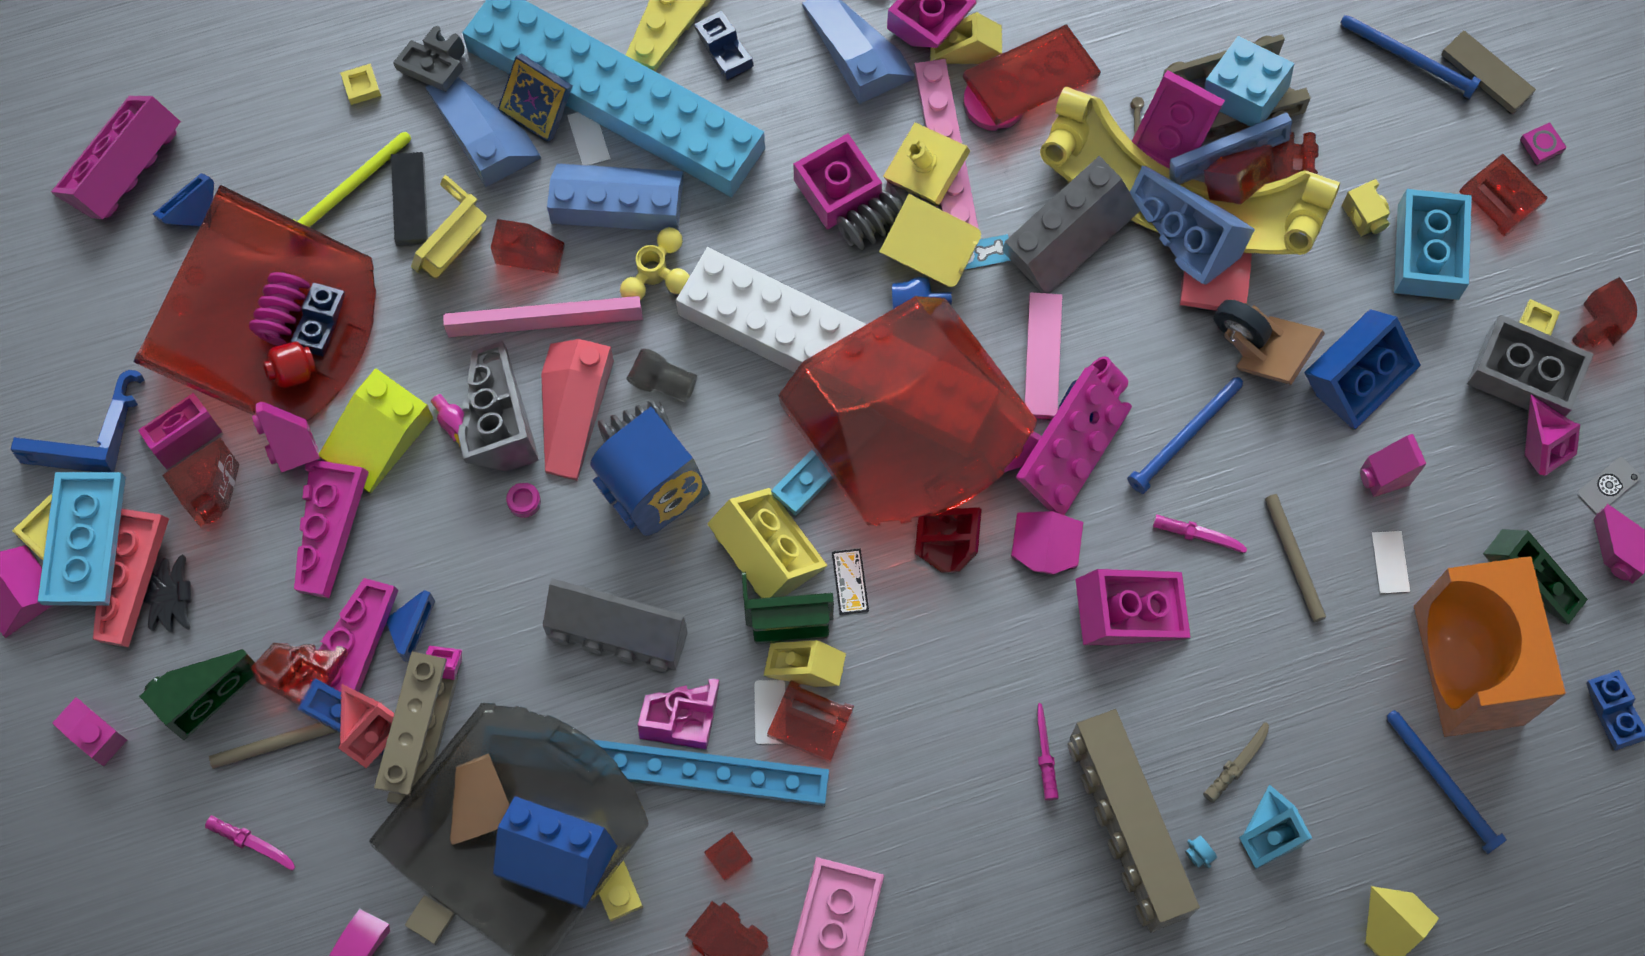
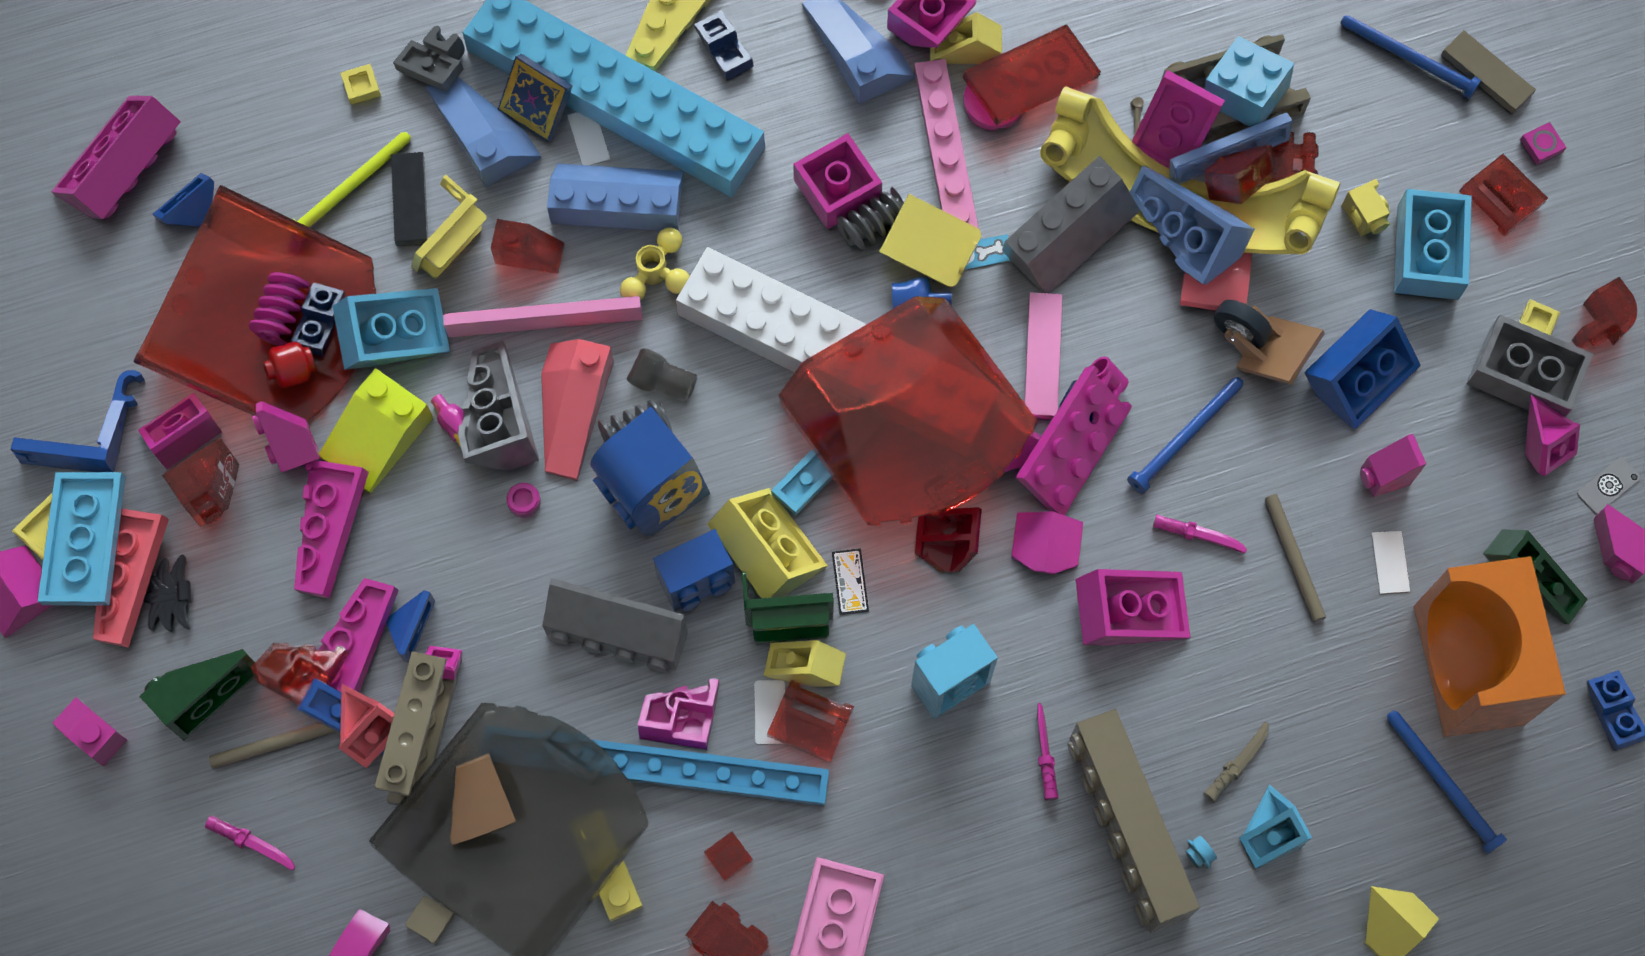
(390, 327): none -> medium azure slope
(551, 852): blue slope -> none
(695, 571): none -> blue brick
(926, 163): light yellow tile -> none
(953, 669): none -> medium azure brick

